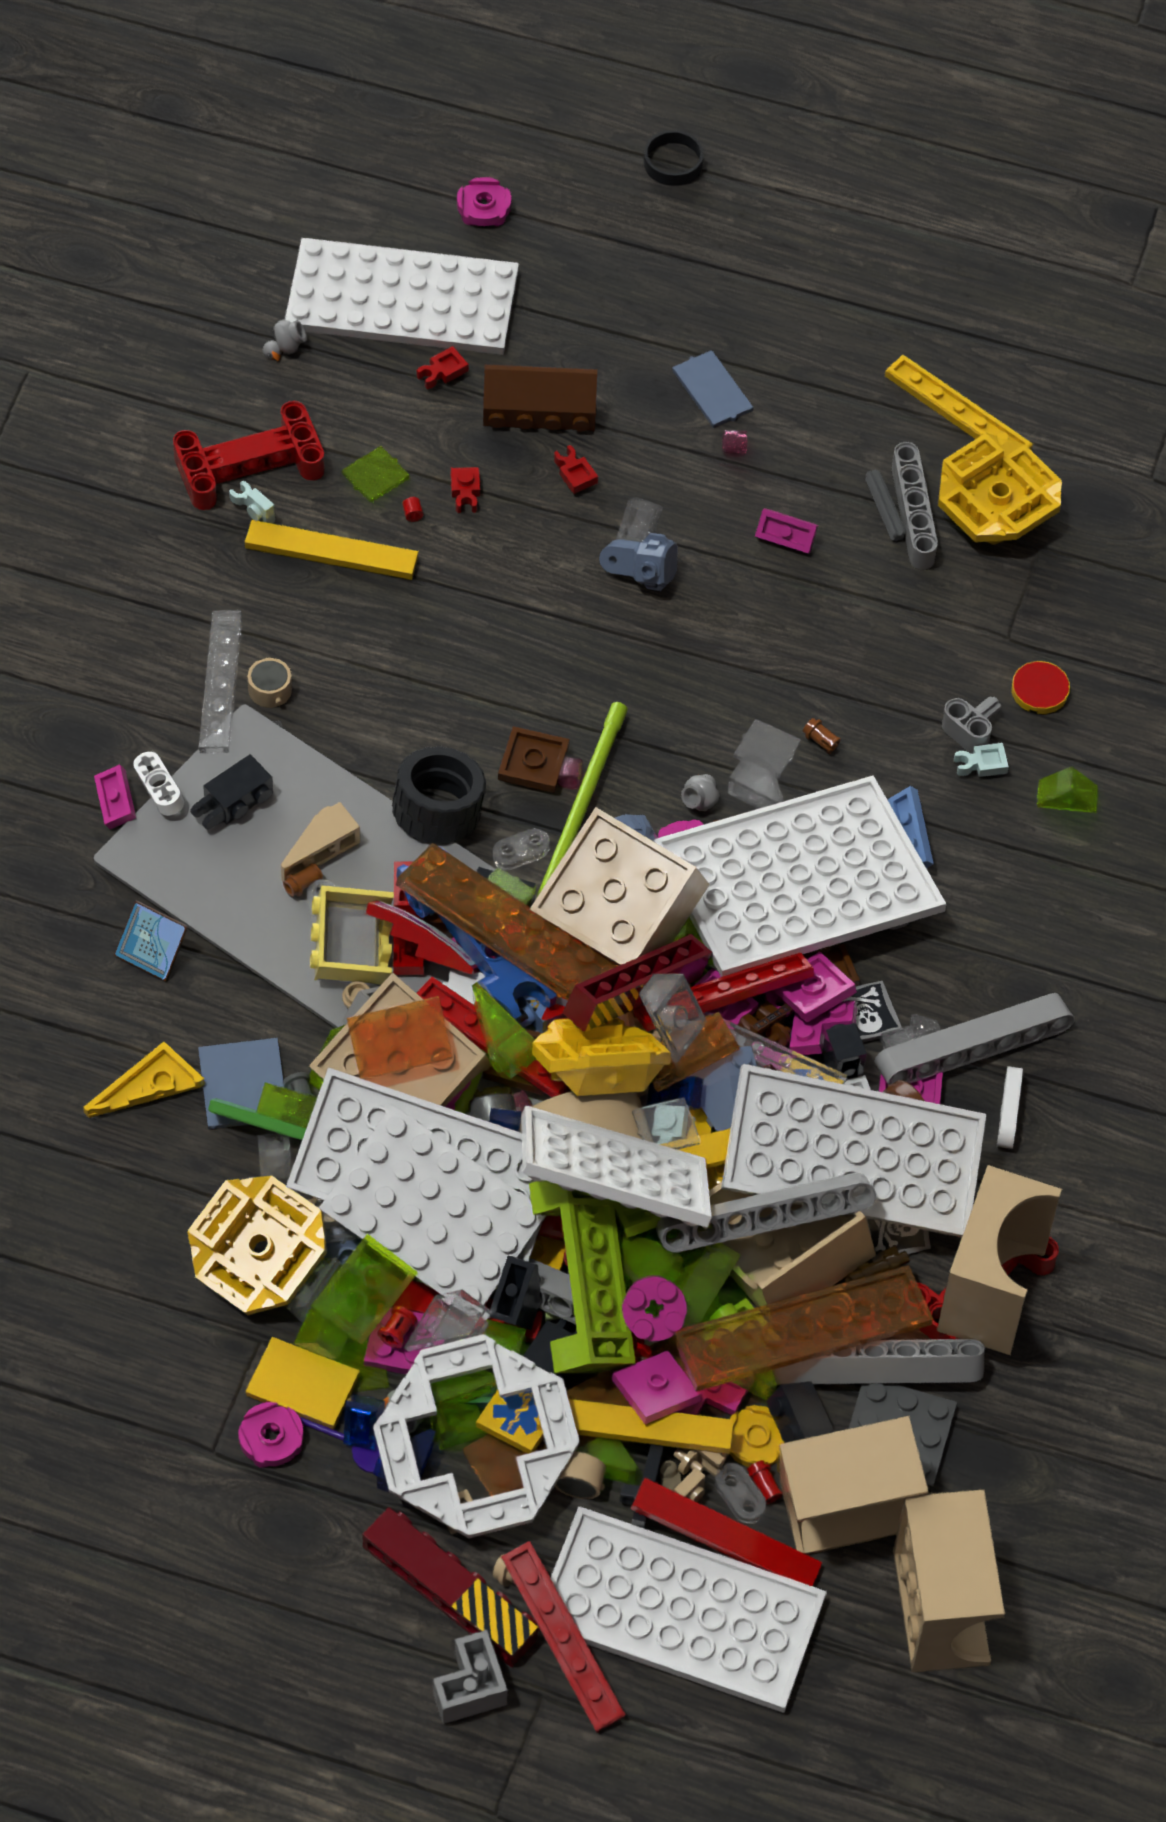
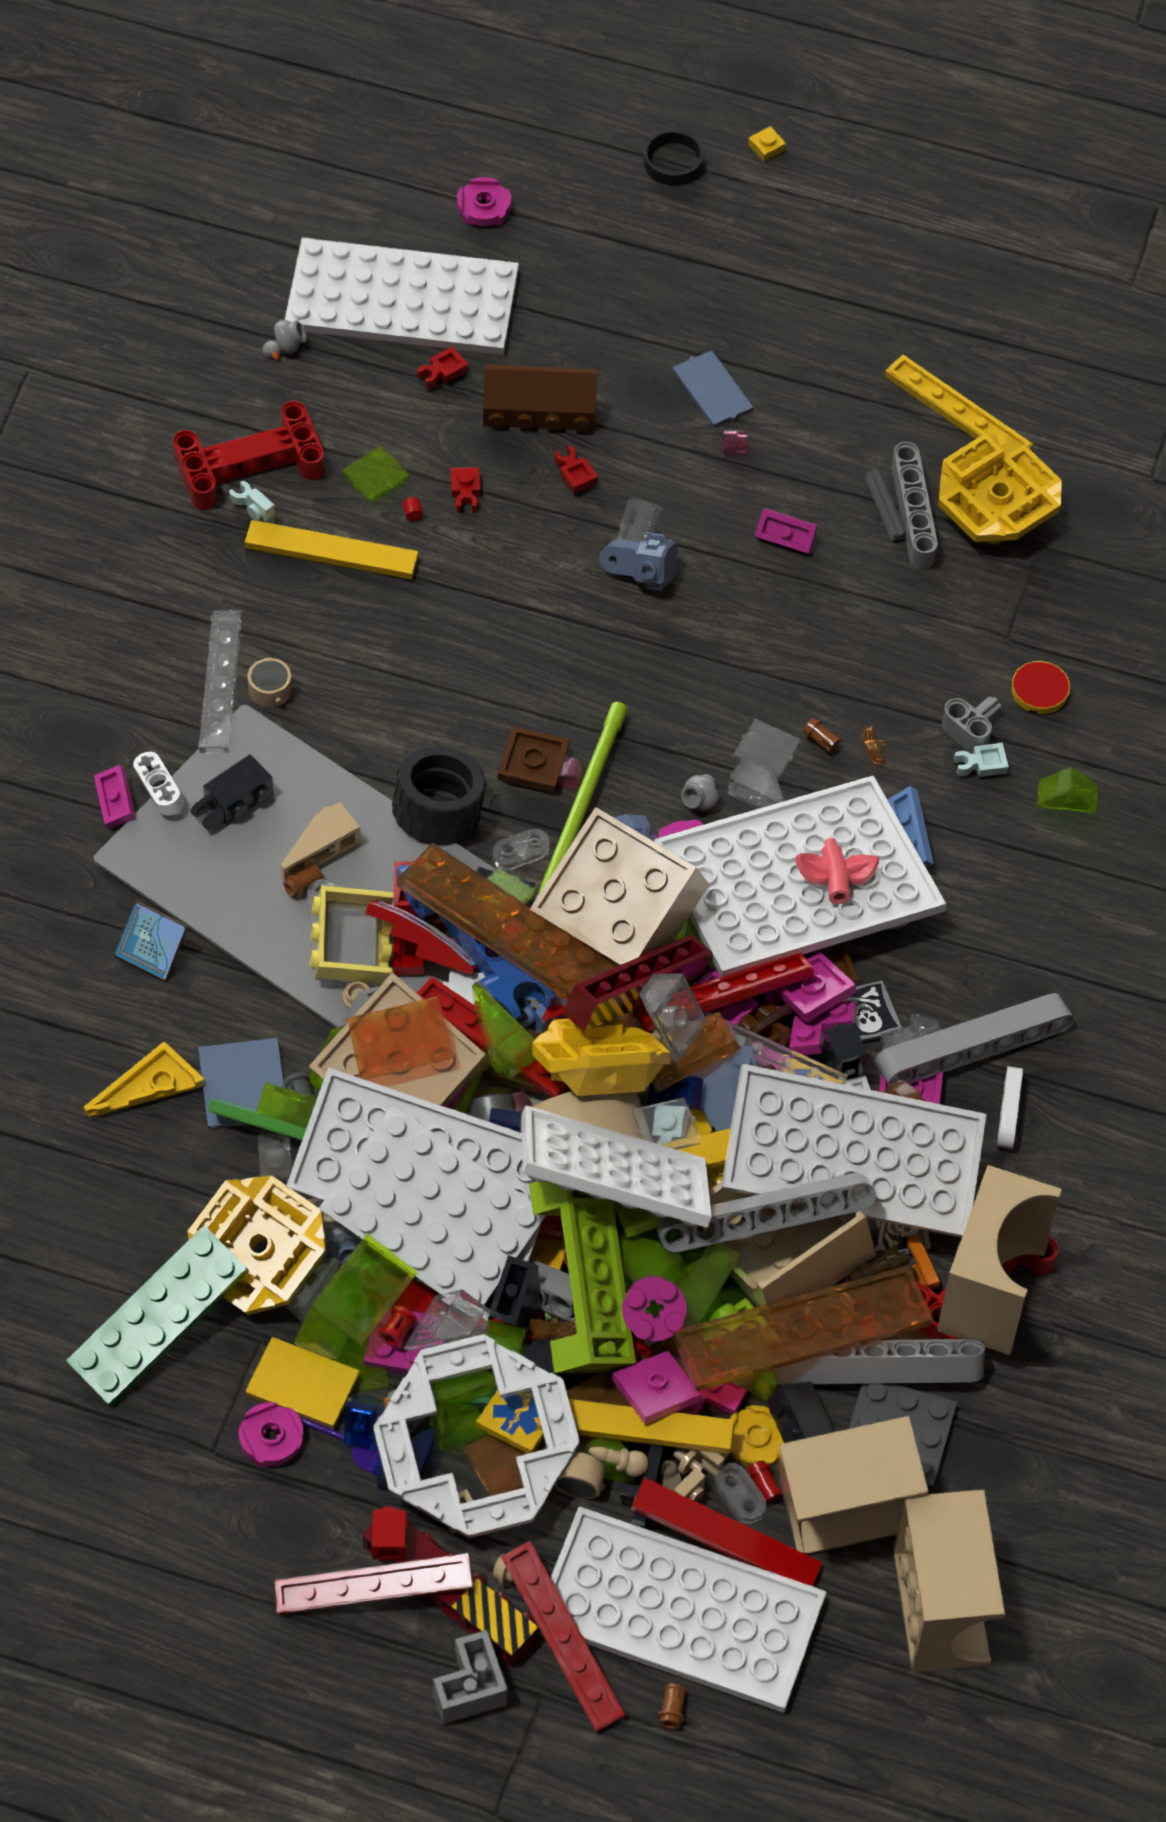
(157, 1315): none -> plate
(374, 1584): none -> tile
(389, 1534): none -> red brick
(543, 1329): none -> clear orange piece
(633, 1462): none -> tan bar
(671, 1713): none -> dark orange pin
(767, 144): none -> yellow plate
(836, 870): none -> coral plant
(872, 746): none -> clear orange piece
(923, 1268): none -> orange tile

